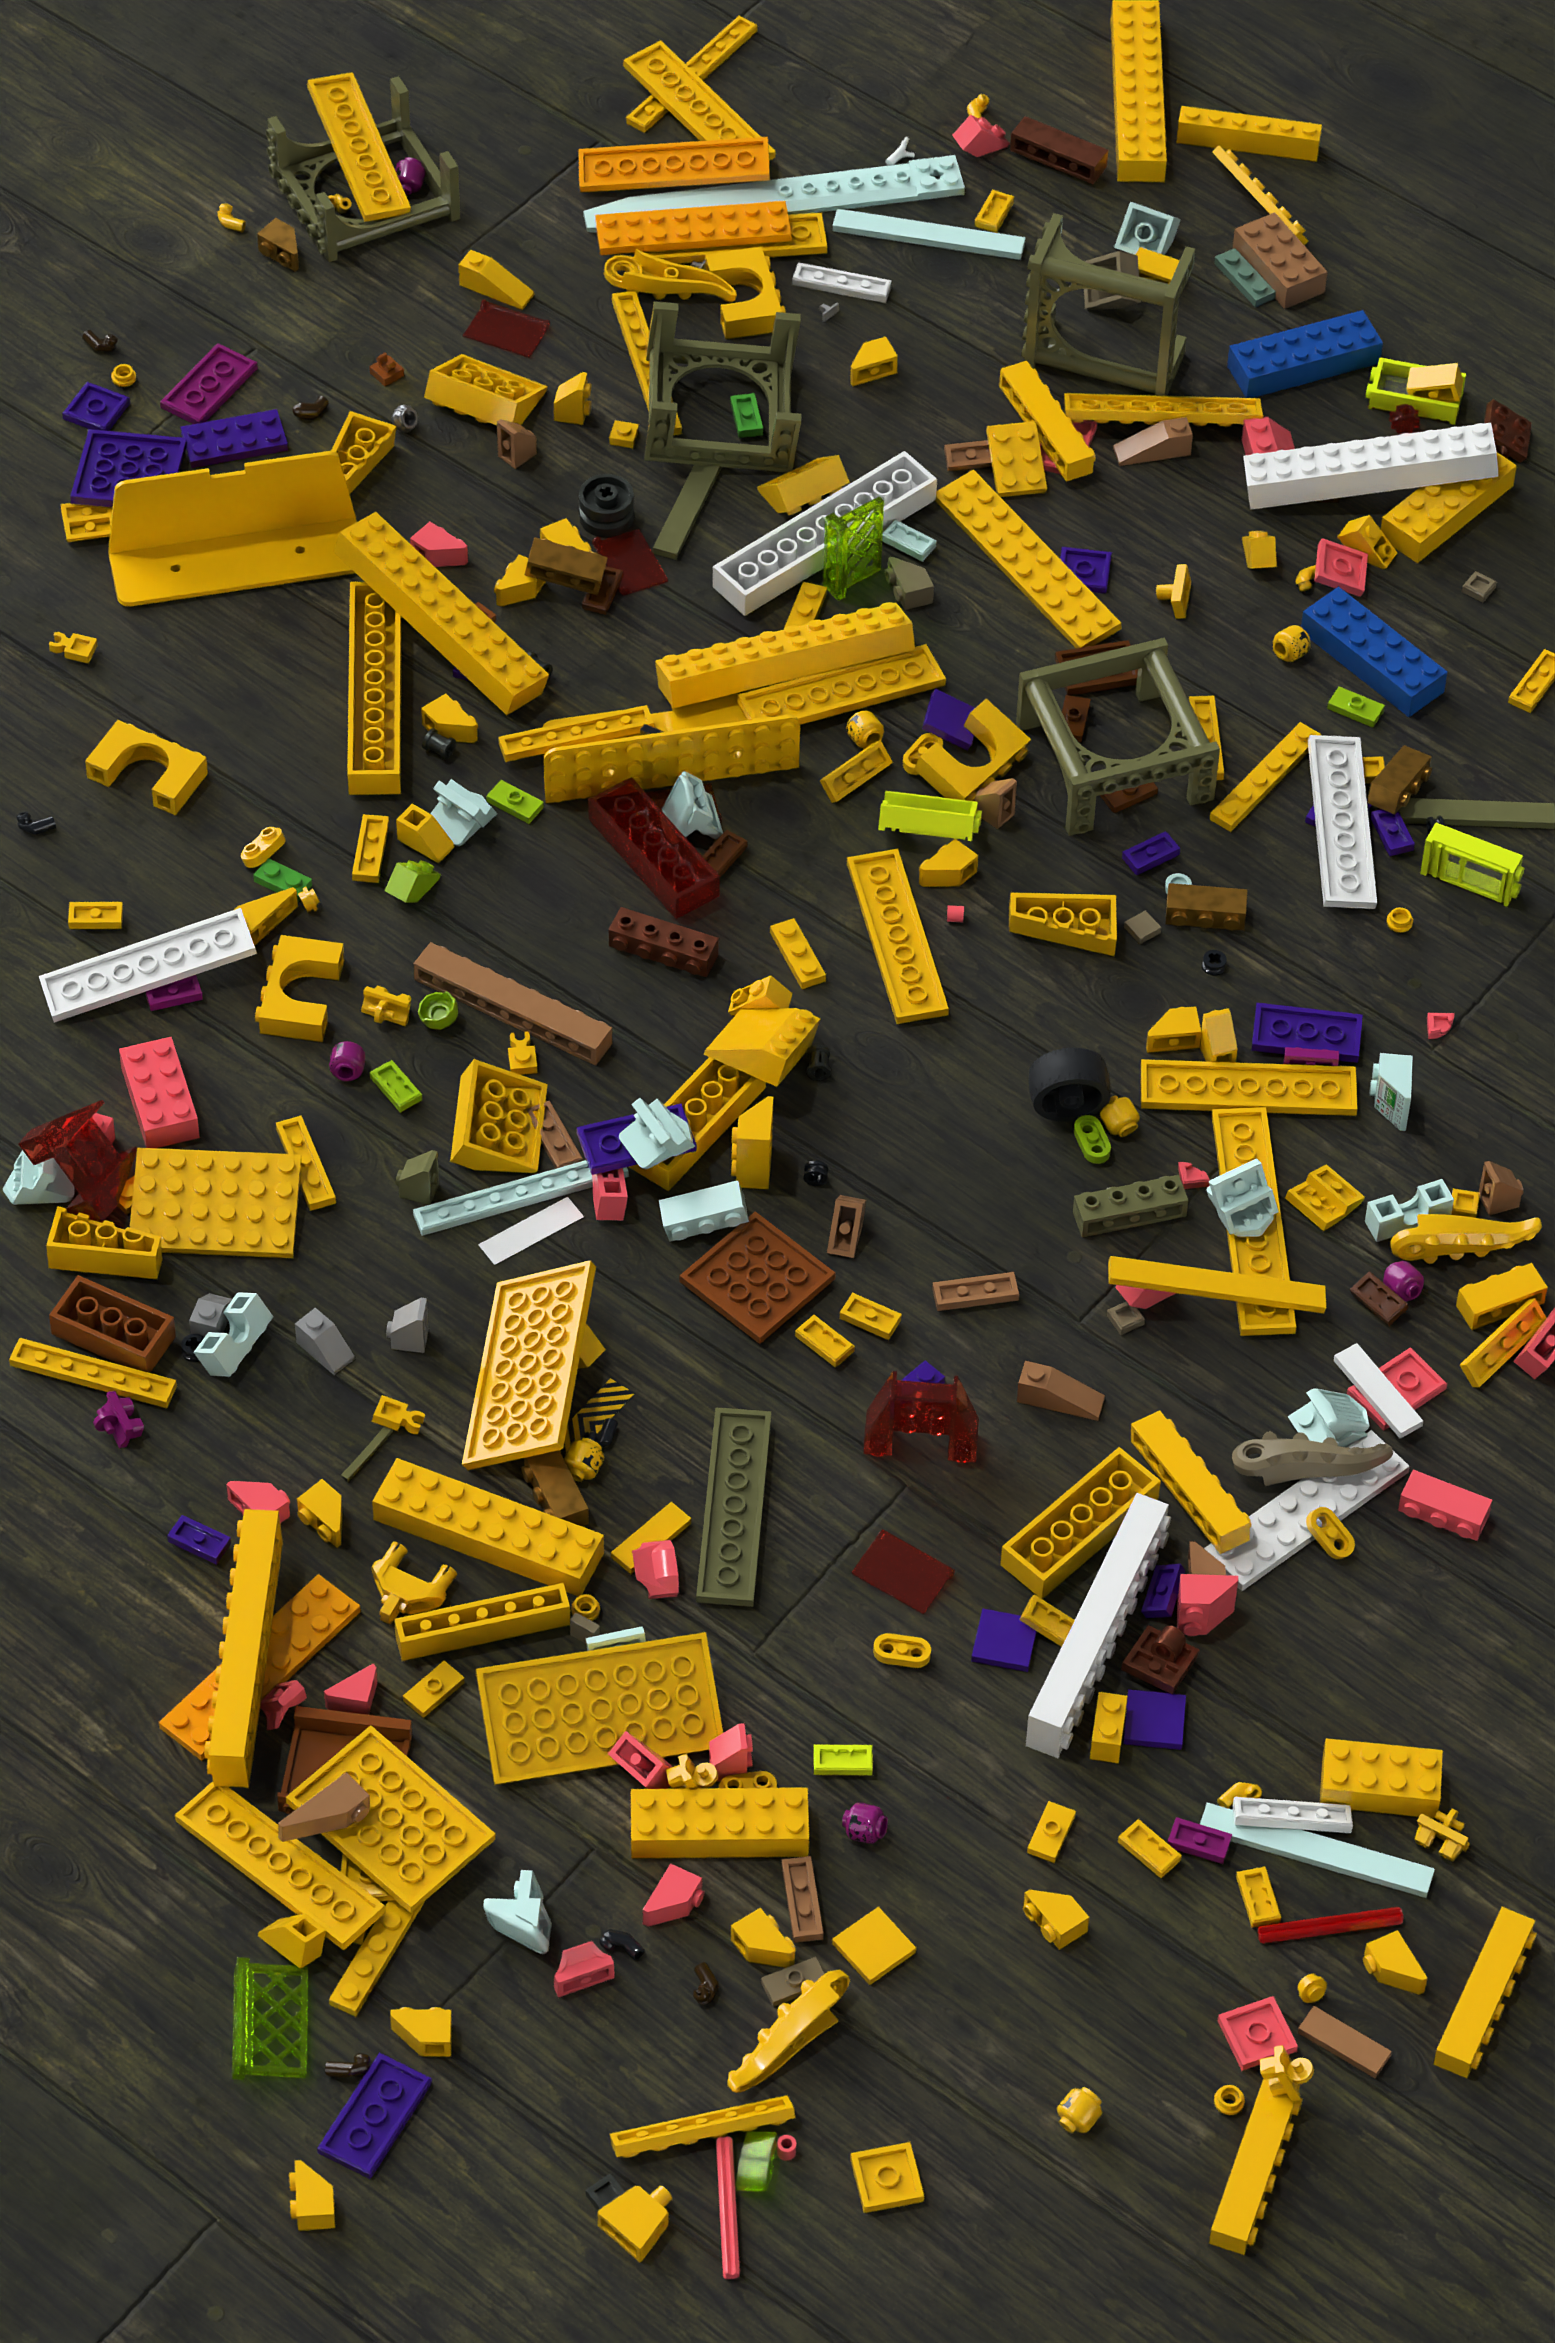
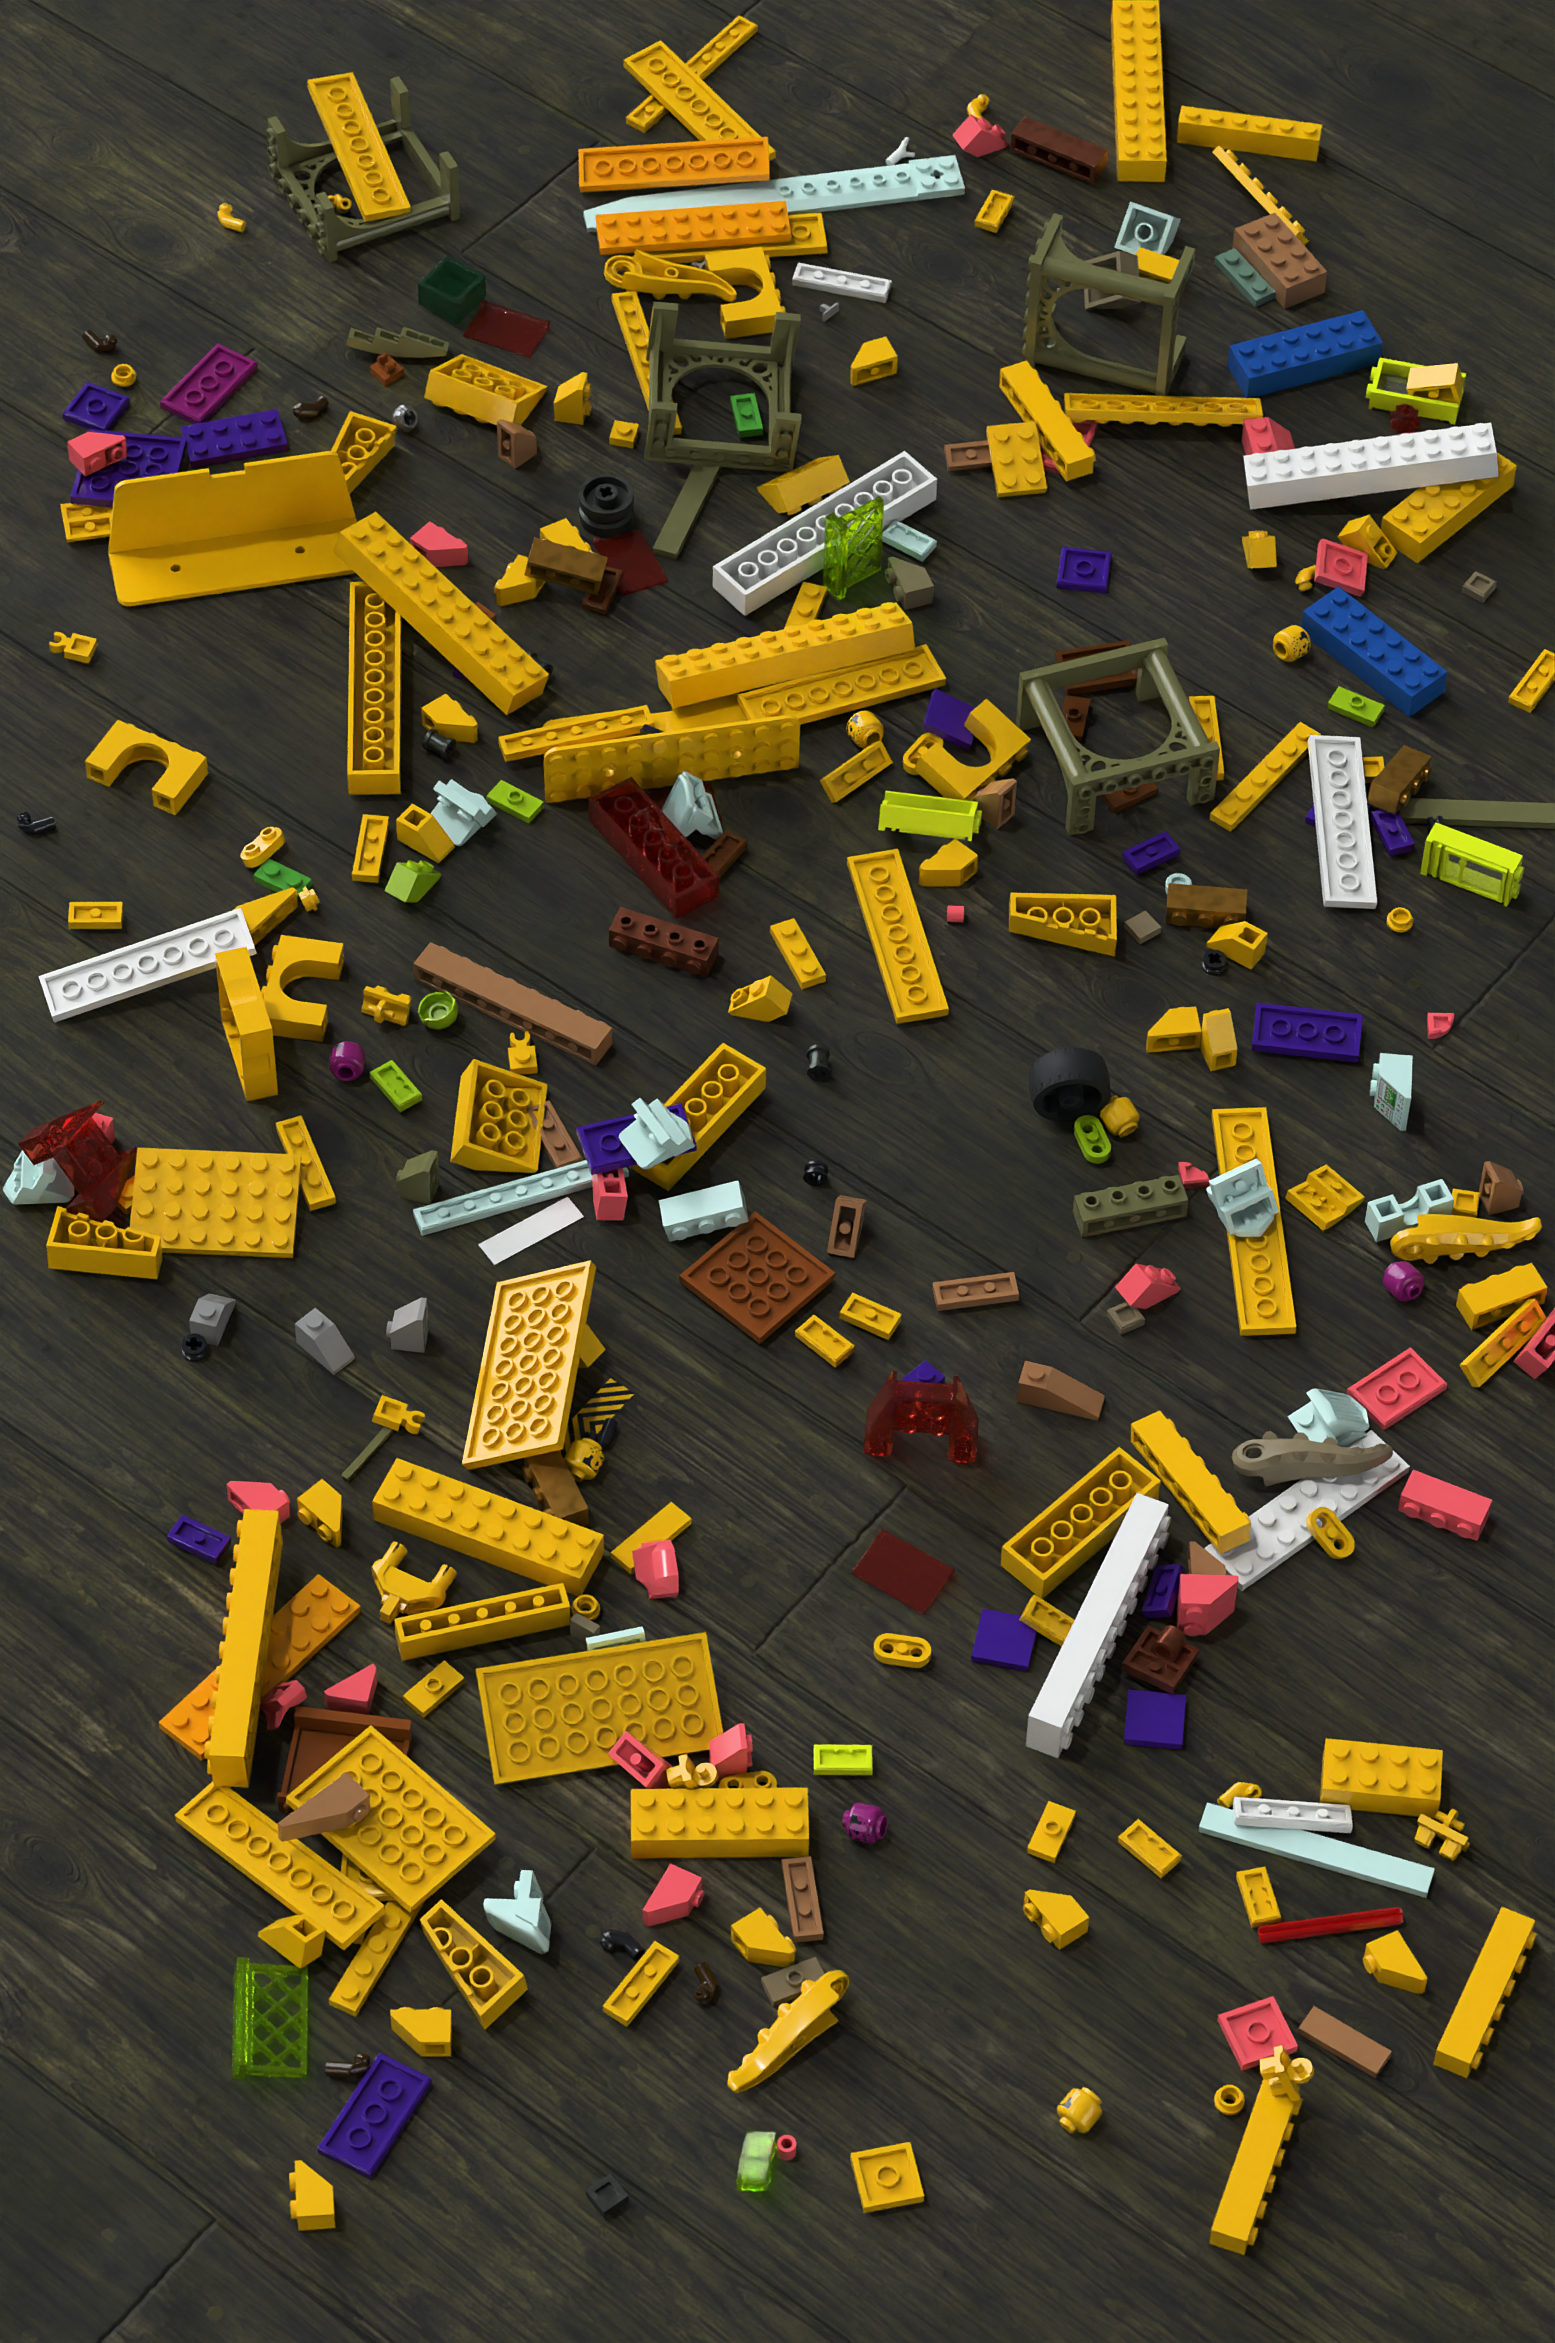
(93, 1372): yellow plate -> none
(96, 451): none -> coral slope
(112, 1325): dark orange brick -> none
(115, 1421): magenta hips -> none
(159, 1093): coral brick -> none
(174, 993): magenta plate -> none
(223, 1351): light aqua arch -> none
(246, 1024): none -> yellow tile
(279, 243): pearl gold slope -> none
(407, 344): none -> olive slope
(410, 175): magenta head -> none
(452, 289): none -> clear green piece
(476, 1967): none -> yellow wedge
(491, 279): yellow slope -> none
(582, 1968): coral slope -> none
(636, 2219): yellow torso -> none
(641, 1983): none -> yellow plate
(710, 2124): yellow plate -> none
(727, 2206): coral axle -> none
(734, 1507): olive plate -> none
(753, 1146): yellow slope -> none
(765, 1041): yellow slope -> none
(874, 1945): yellow tile -> none
(929, 234): light aqua tile -> none
(1027, 561): yellow plate -> none
(1108, 1727): yellow brick -> none
(1159, 442): medium nougat slope -> none
(1177, 592): yellow tile -> none
(1199, 1840): magenta plate -> none
(1216, 1284): yellow tile -> none
(1240, 943): none -> yellow slope
(1248, 1085): yellow plate -> none
(1303, 1056): magenta plate -> none
(1312, 1988): yellow plate -> none
(1378, 1390): white tile -> none
(1379, 1298): reddish brown plate -> none
(1509, 431): copper plate -> none

